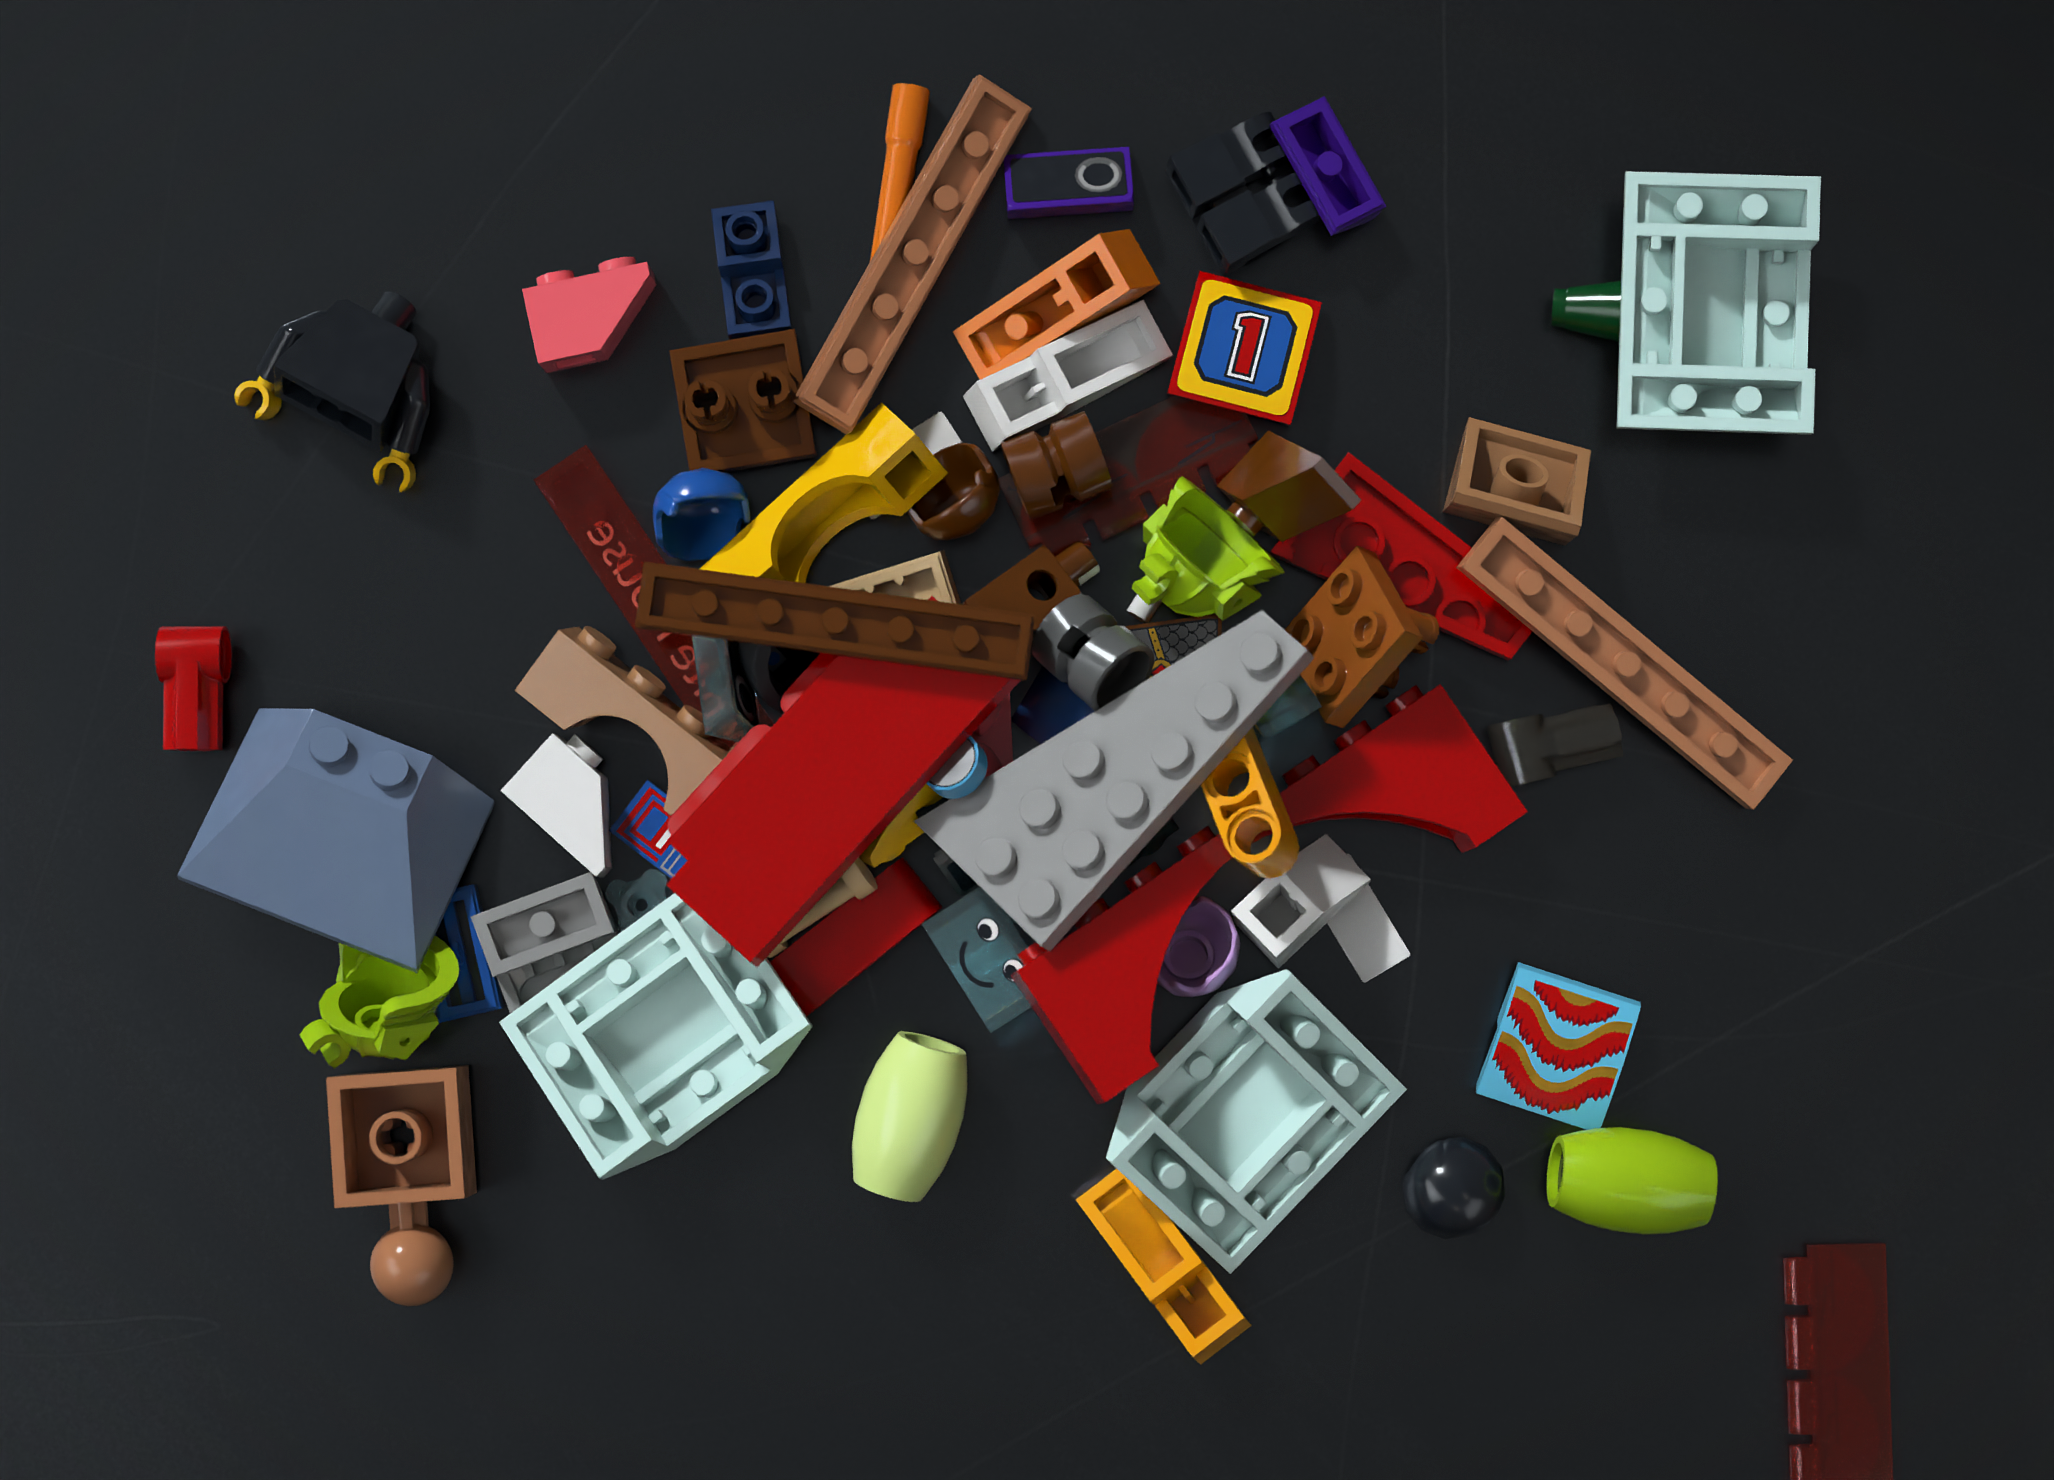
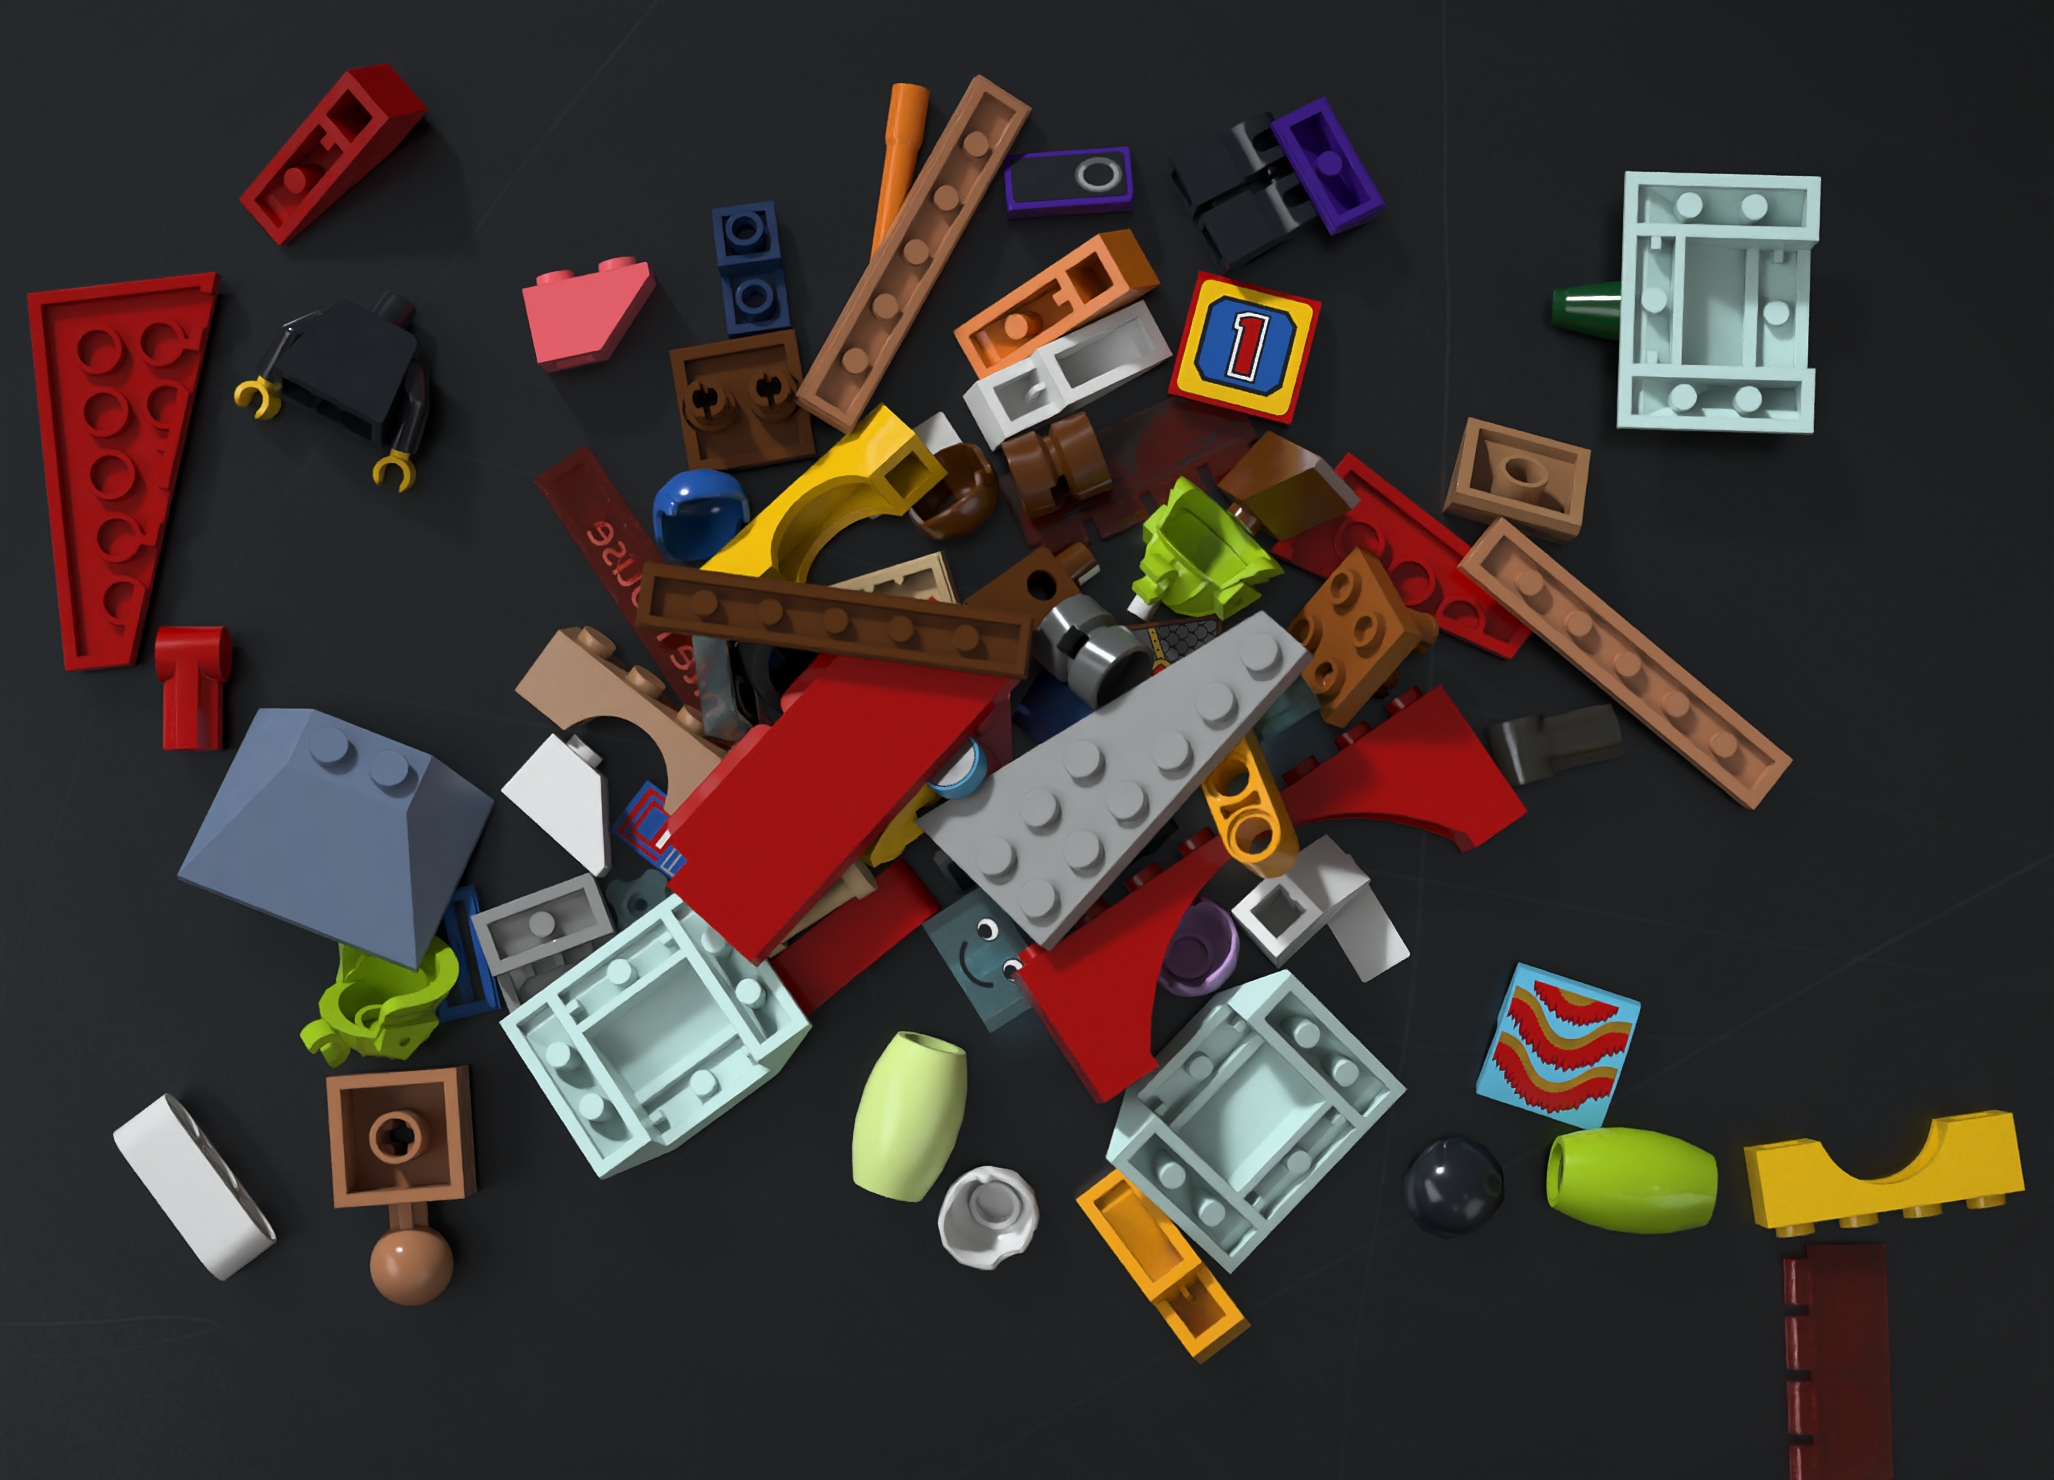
(114, 417): none -> red wing
(195, 1187): none -> white beam
(333, 149): none -> red slope
(988, 1217): none -> white hair
(1962, 1159): none -> yellow arch

